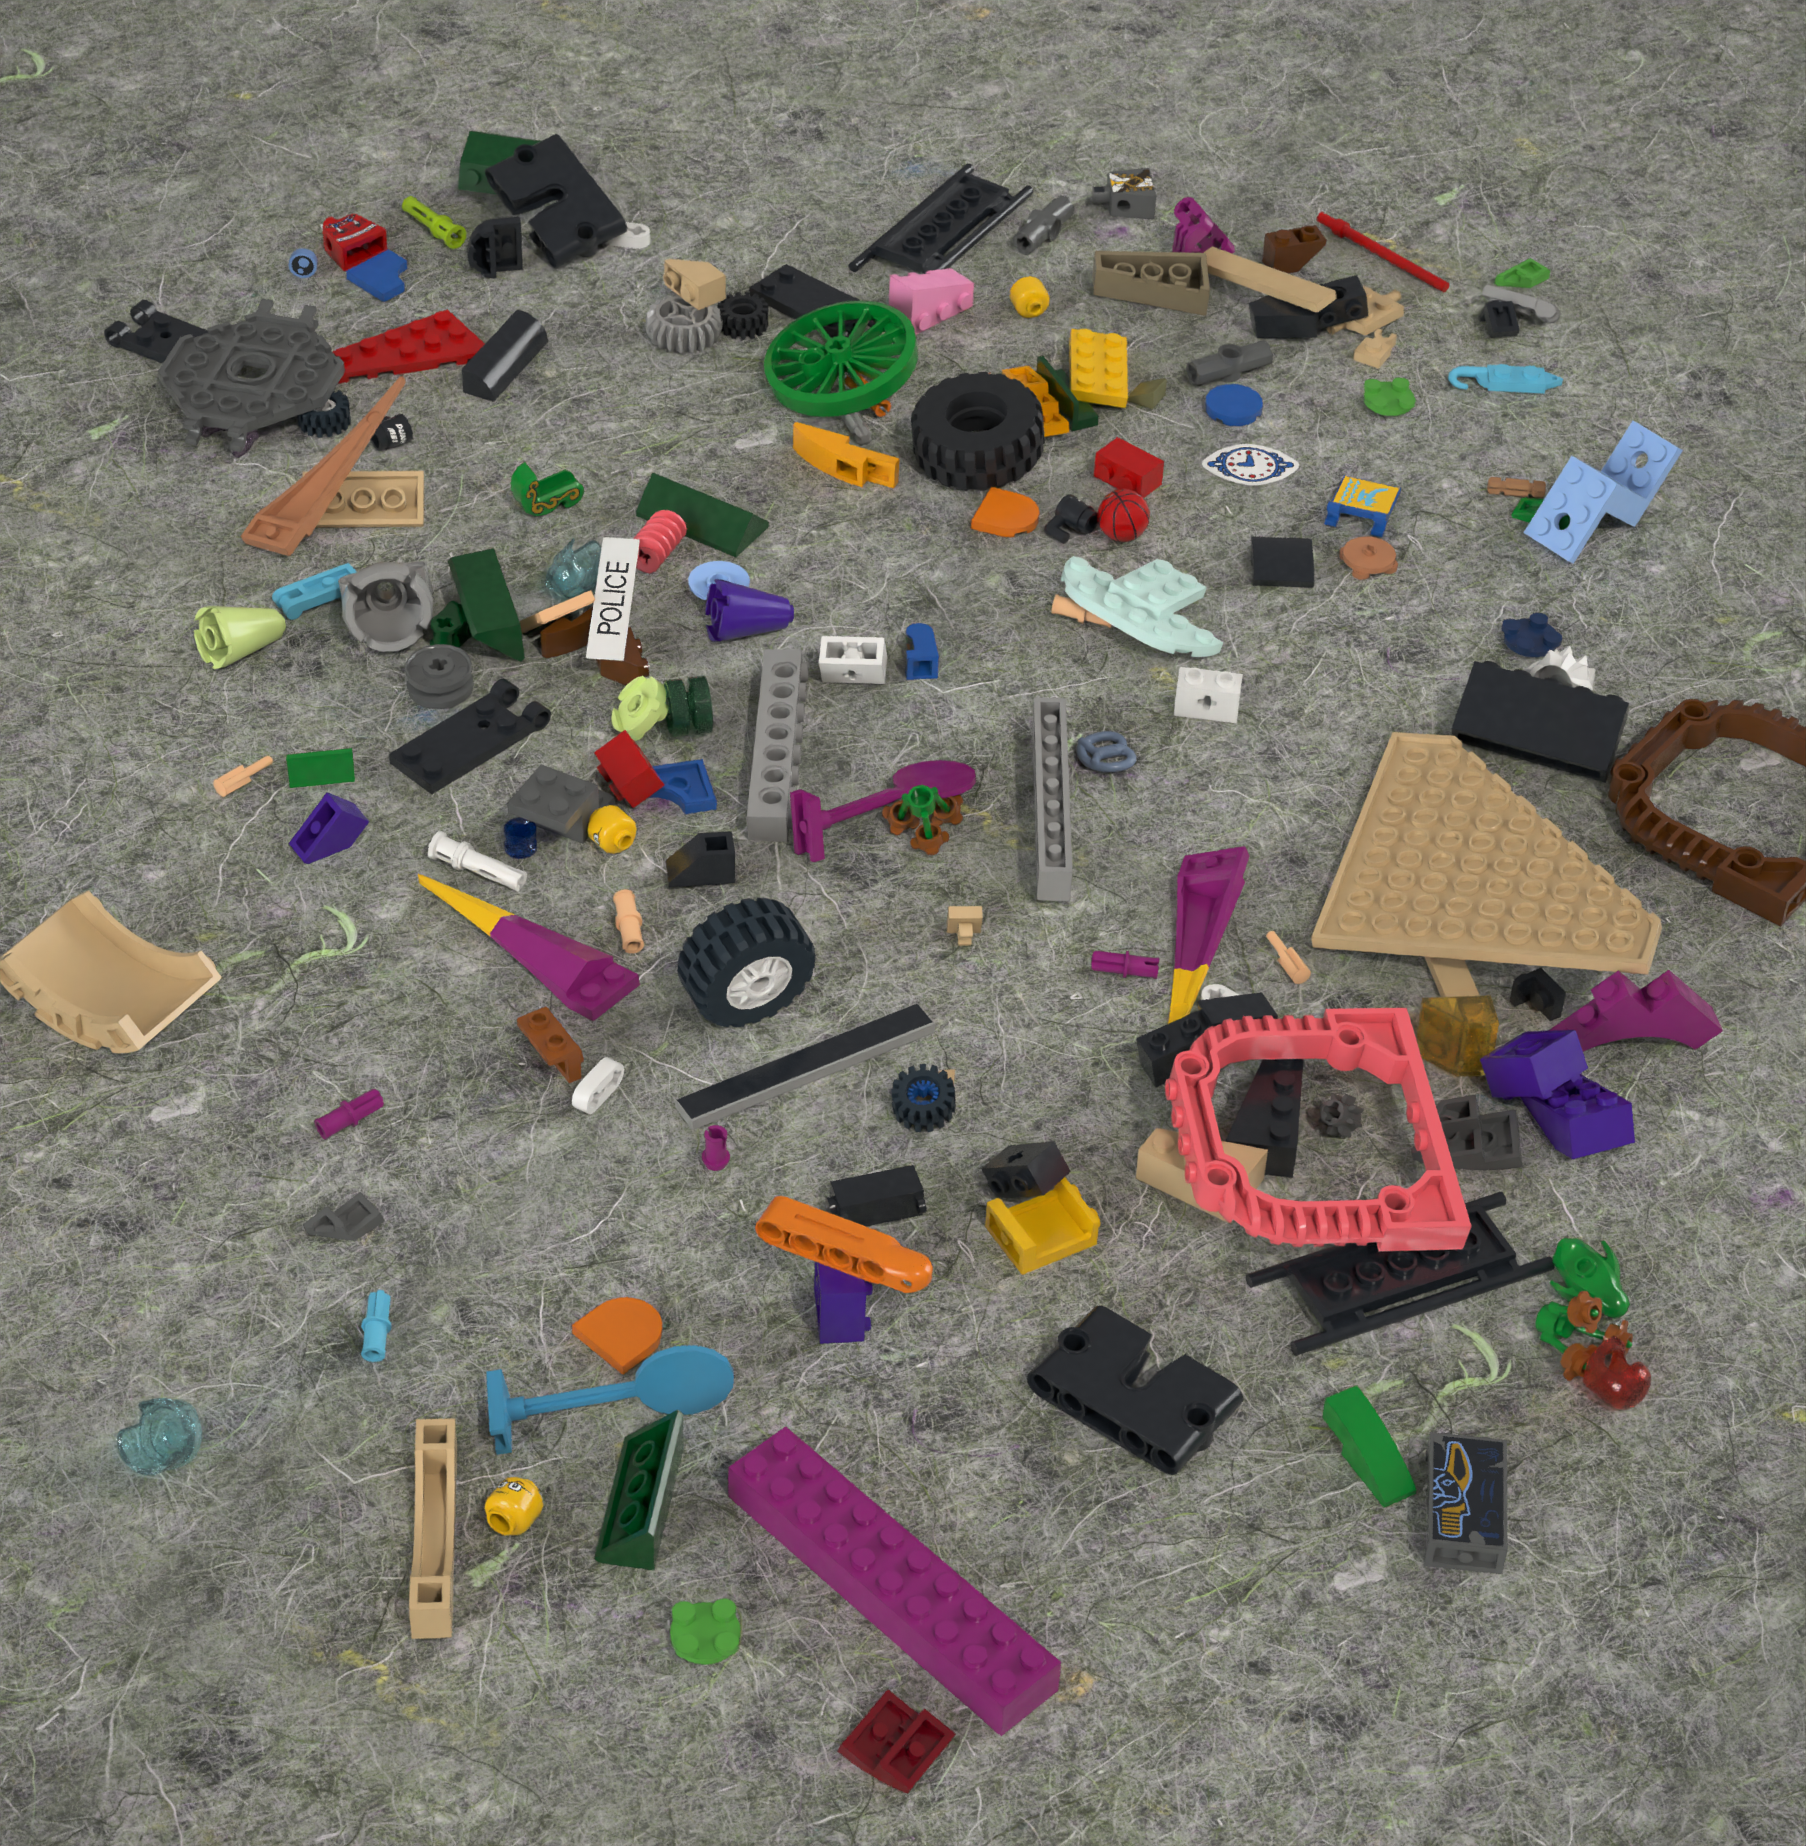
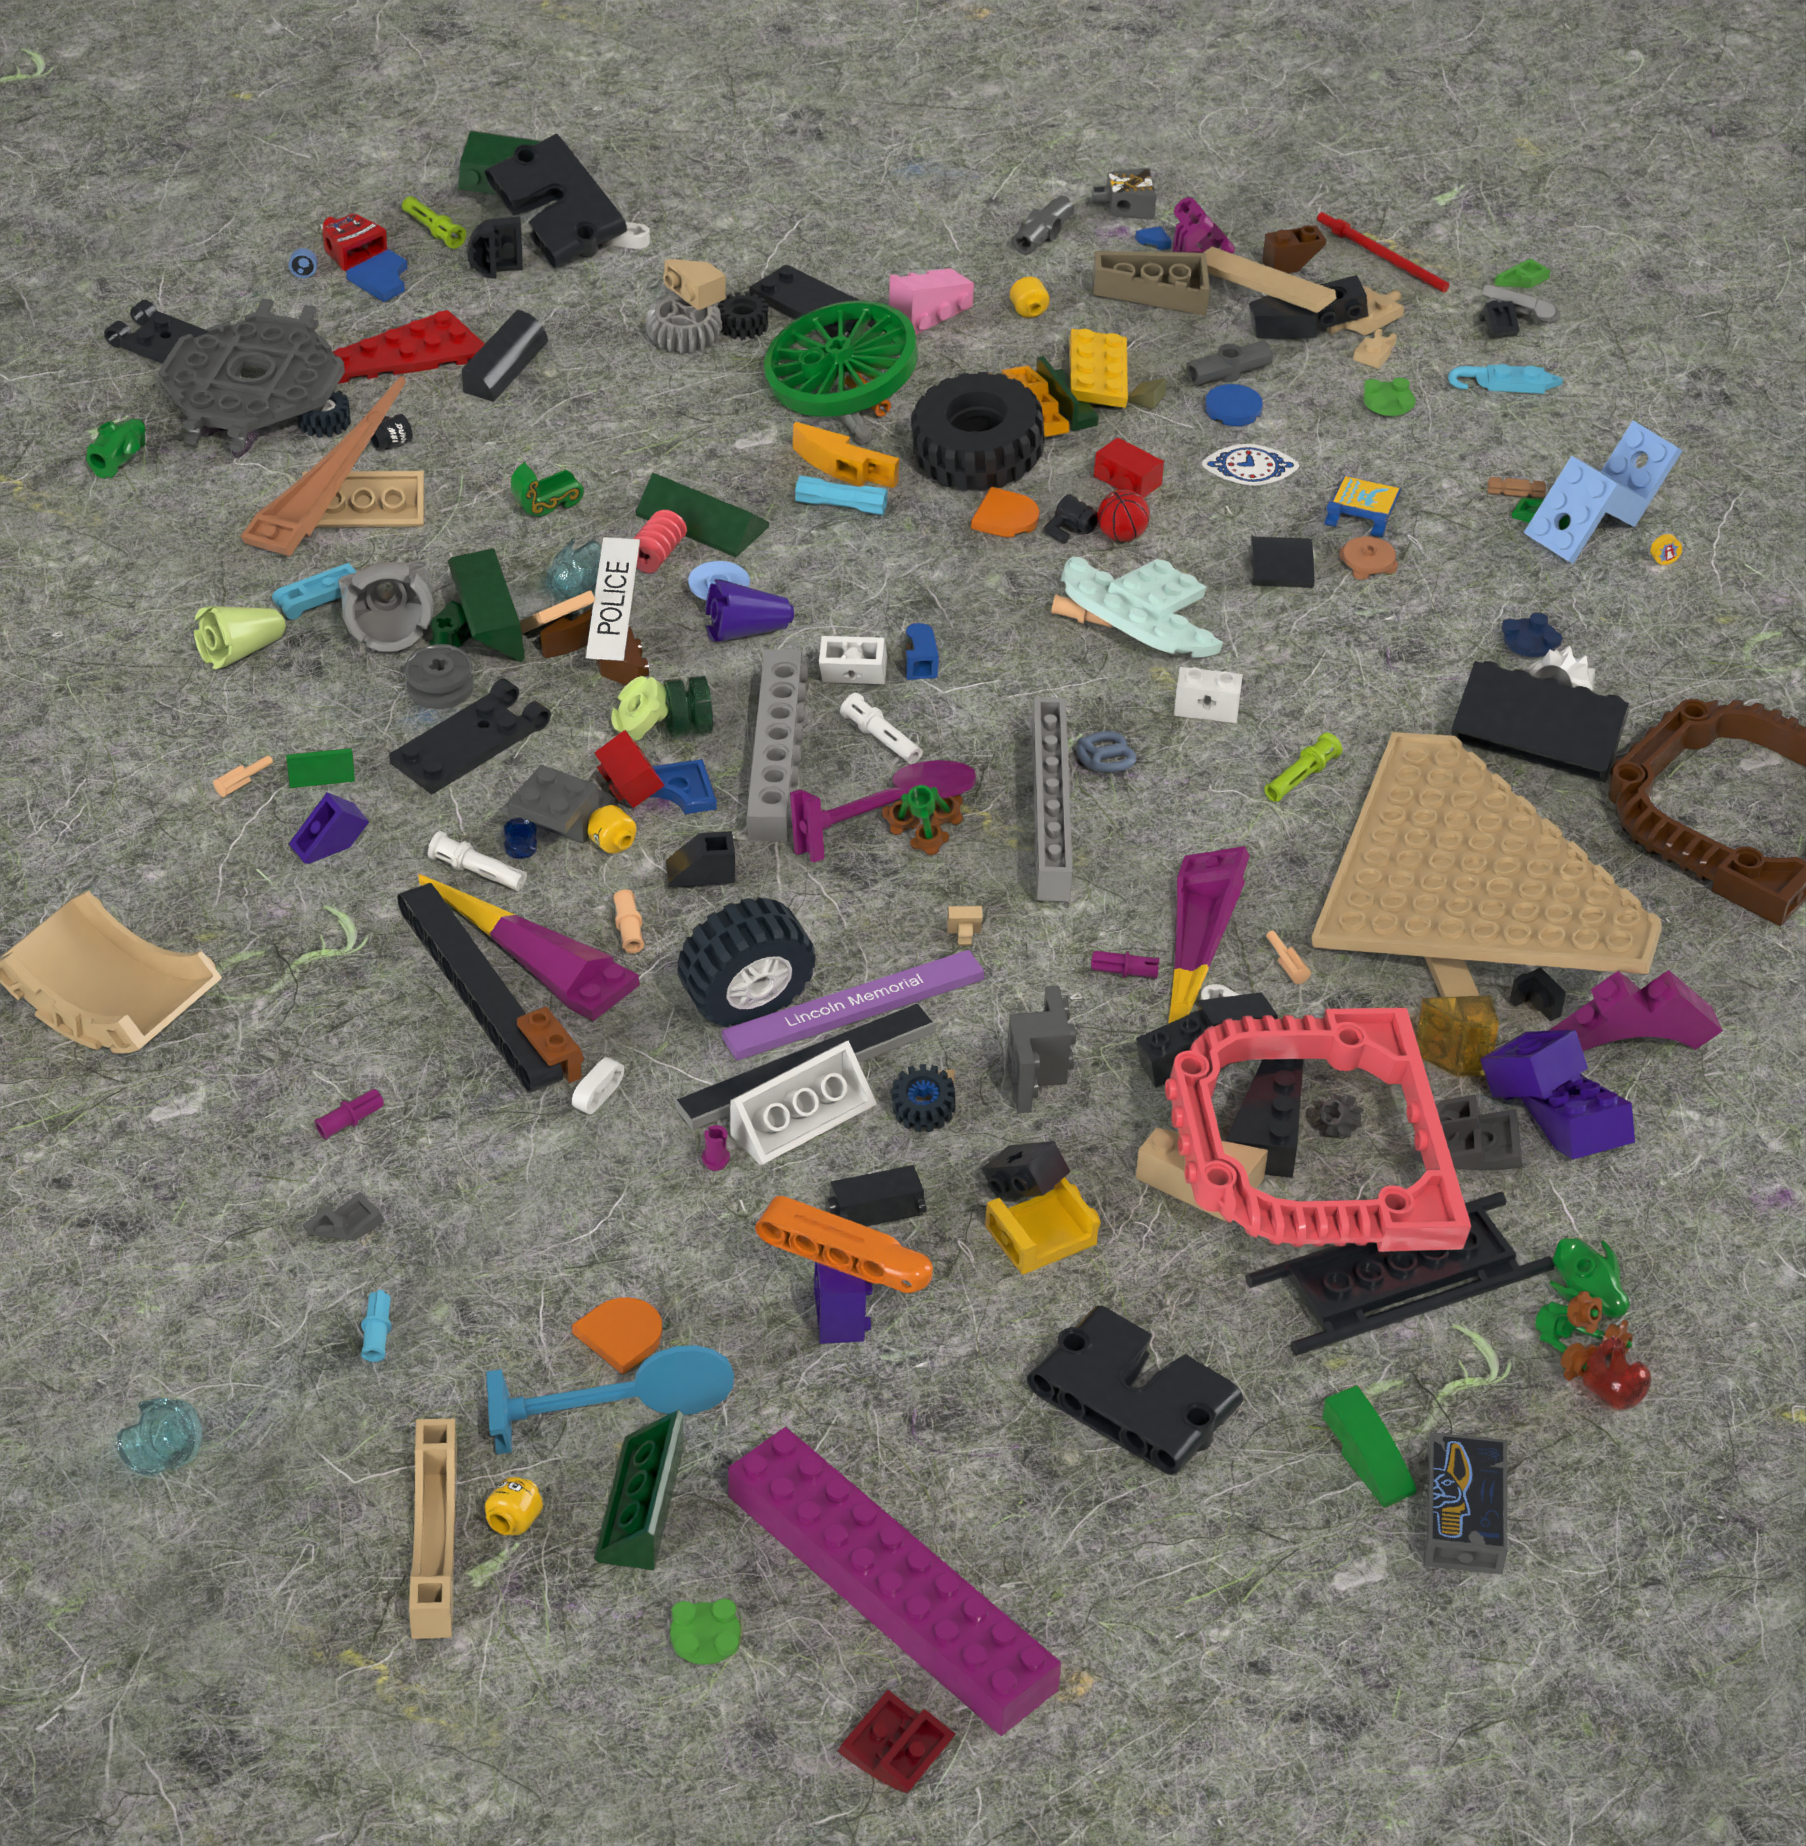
(115, 446): none -> green animal
(475, 983): none -> black beam
(800, 1104): none -> white slope
(852, 1005): none -> medium lavender tile
(863, 498): none -> medium azure axle
(872, 722): none -> white pin
(942, 221): black piece -> none
(1039, 1048): none -> dark grey bracket
(1154, 236): none -> blue tile
(1311, 760): none -> lime pin
(1666, 549): none -> yellow tile

